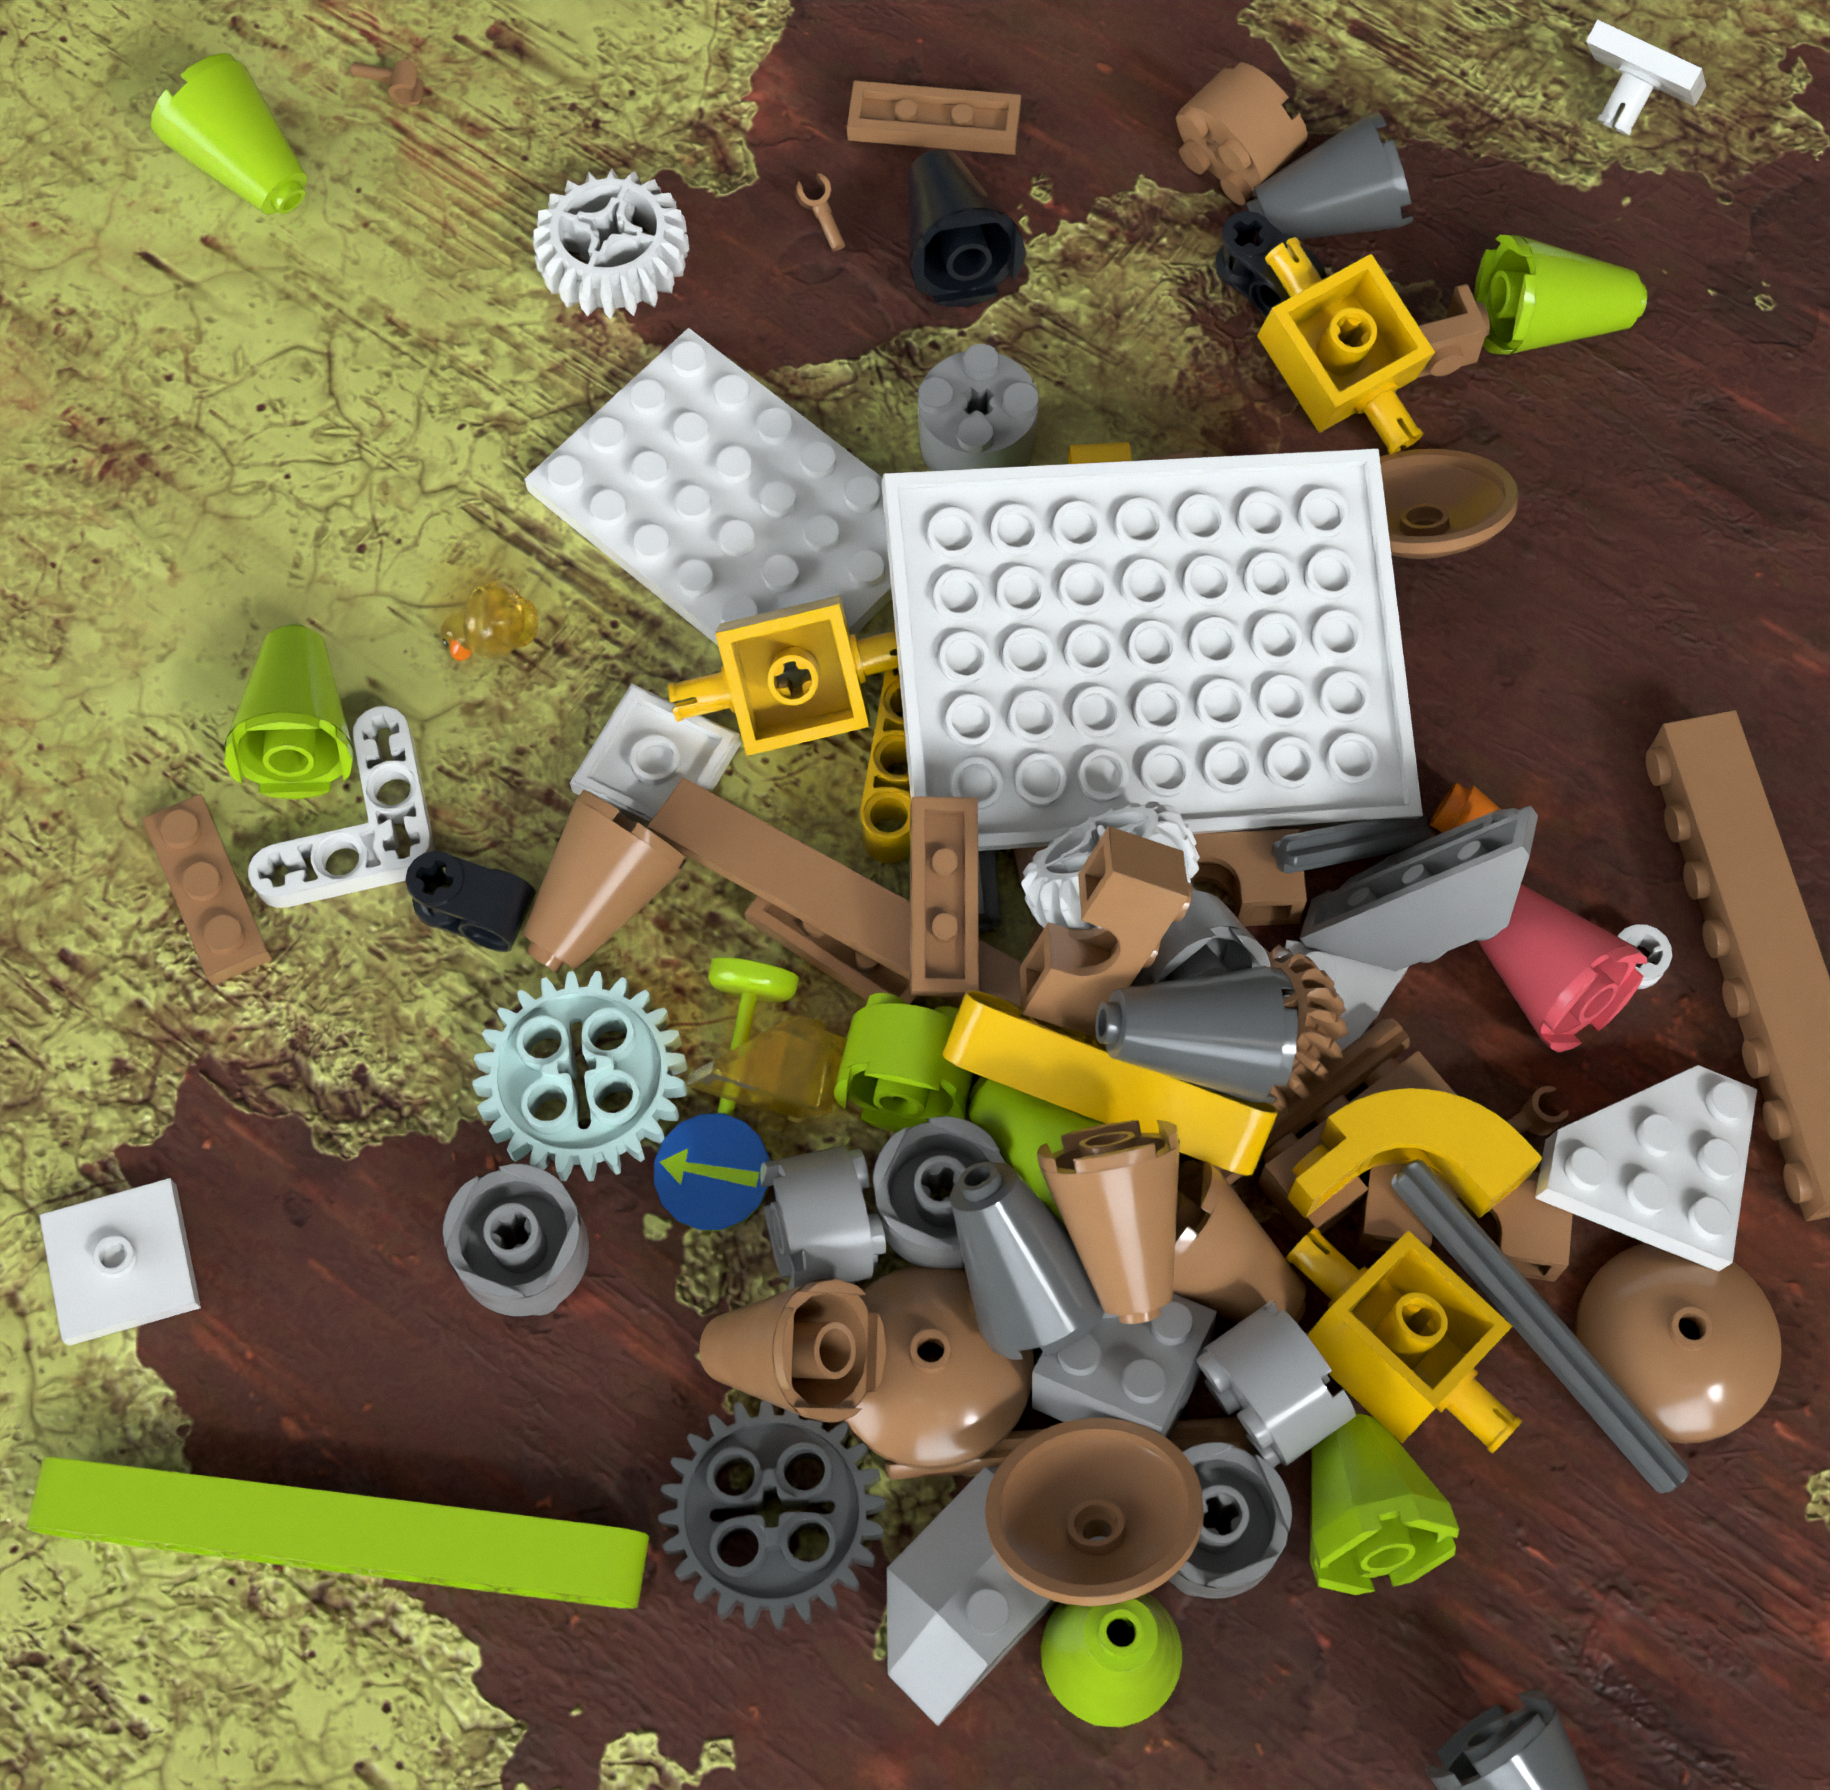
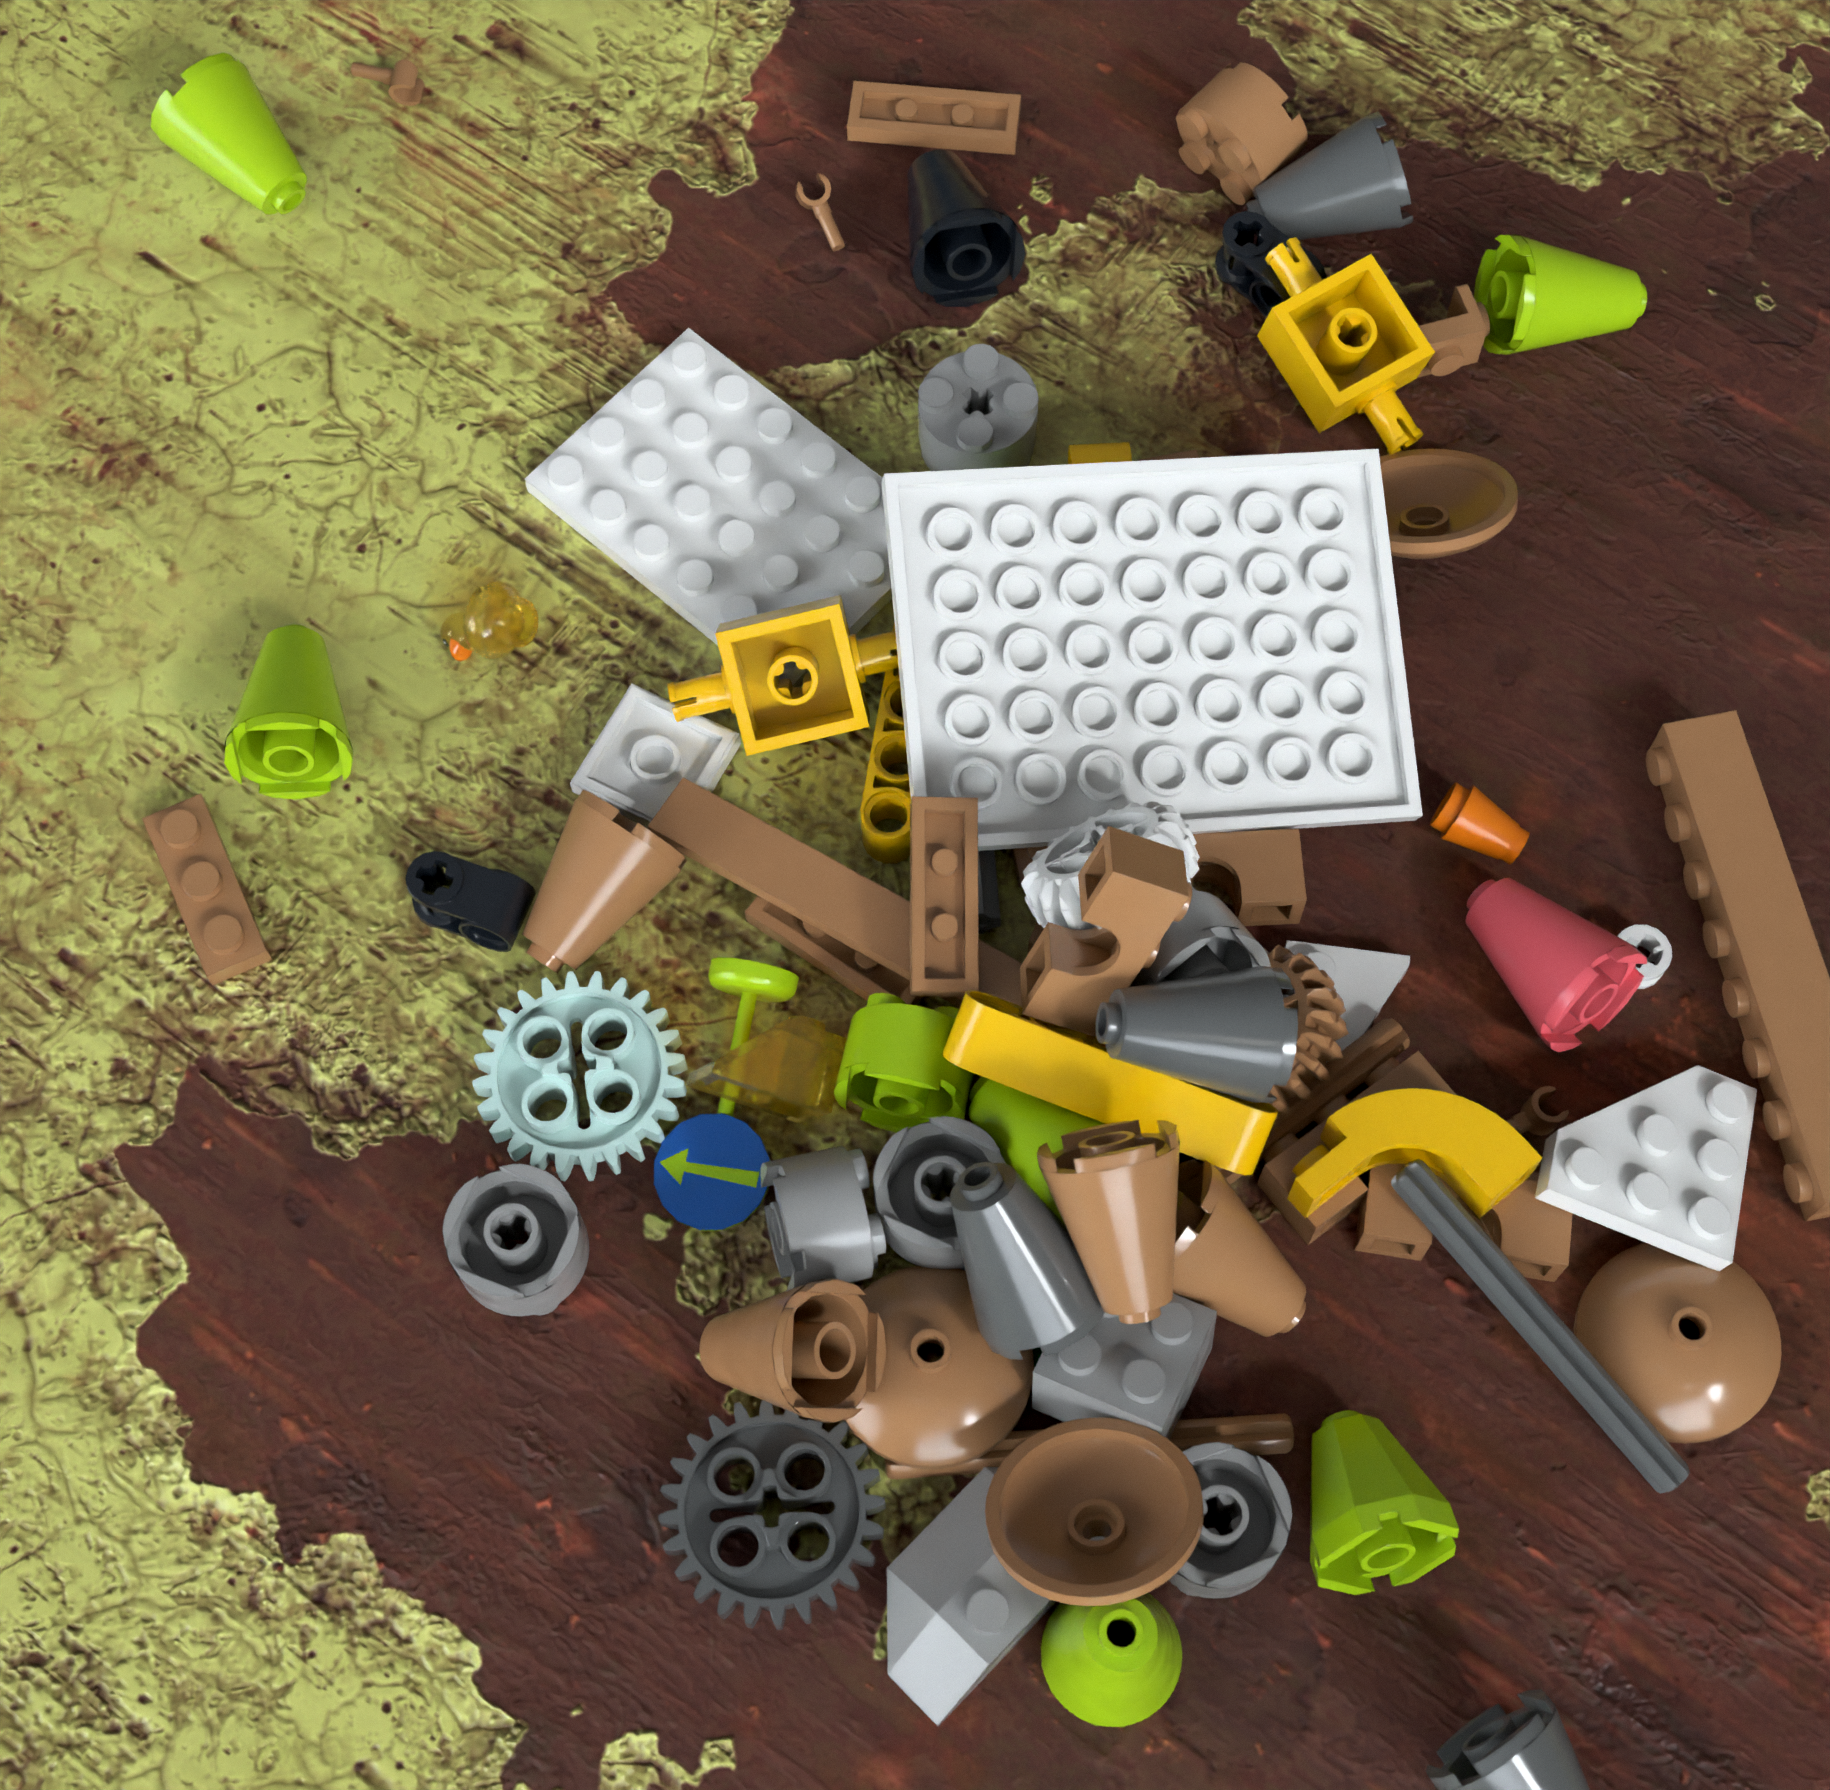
(119, 1261): white plate -> none
(339, 1532): lime beam -> none
(372, 841): white beam -> none
(622, 259): white gear -> none
(1276, 1383): light grey brick -> none
(1348, 843): dark grey axle -> none
(1406, 1337): yellow brick -> none
(1427, 895): light grey wedge -> none
(1642, 70): white tile -> none

